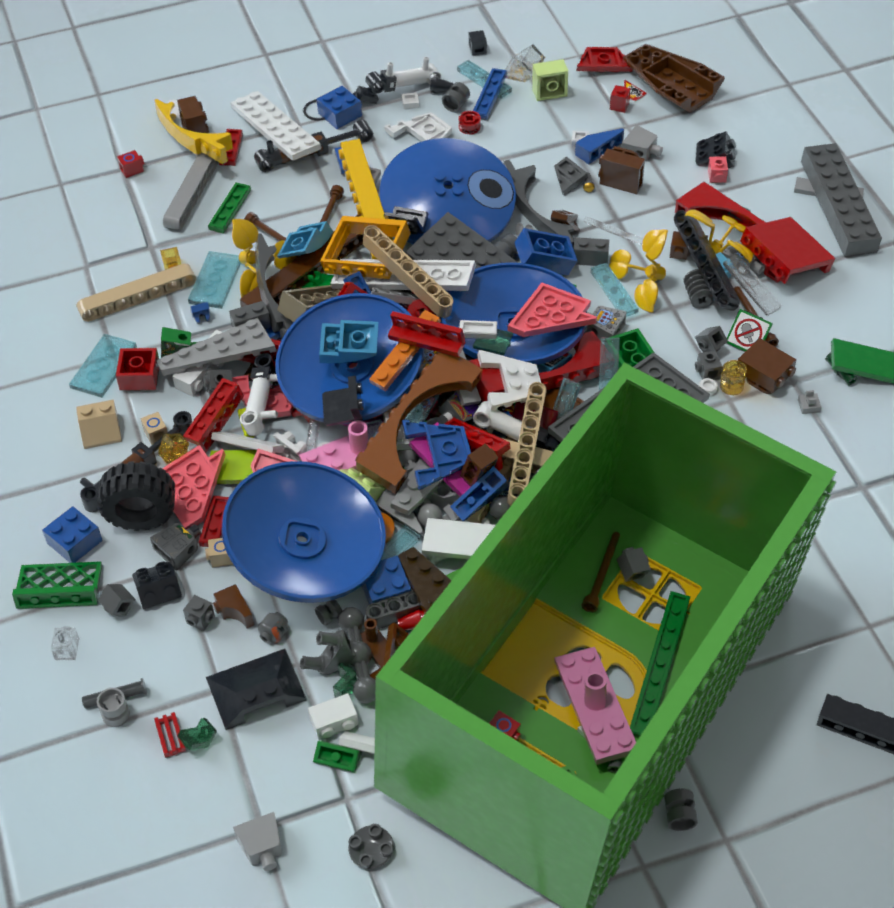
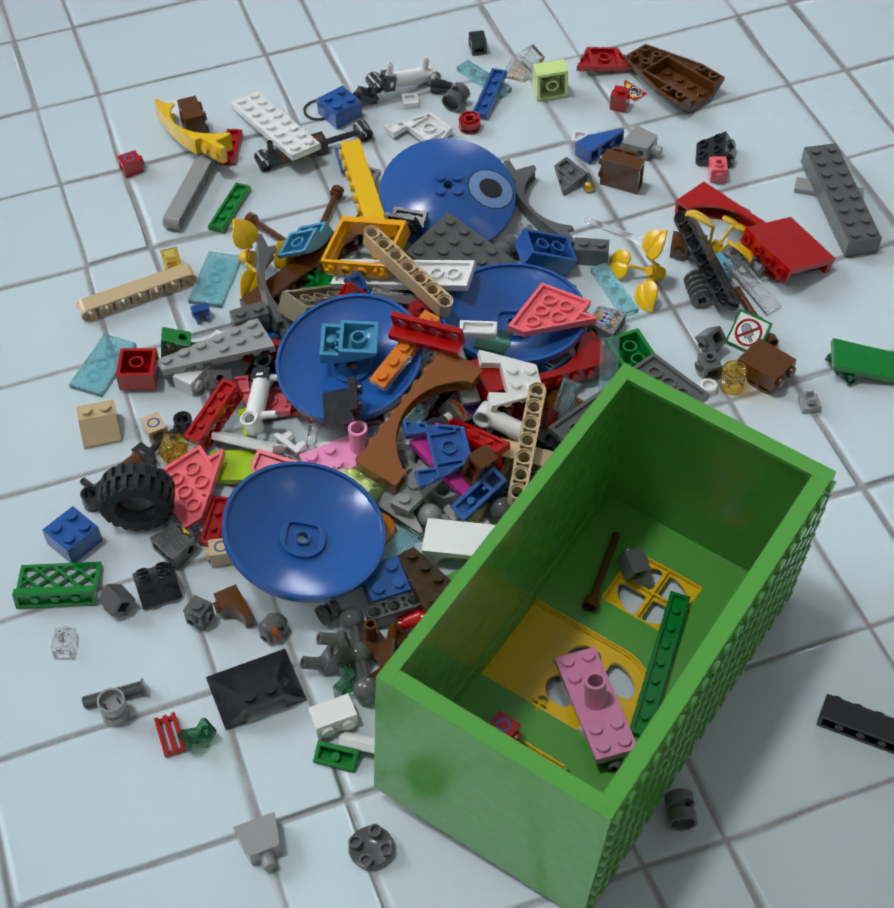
(565, 217): reddish brown slope -> none

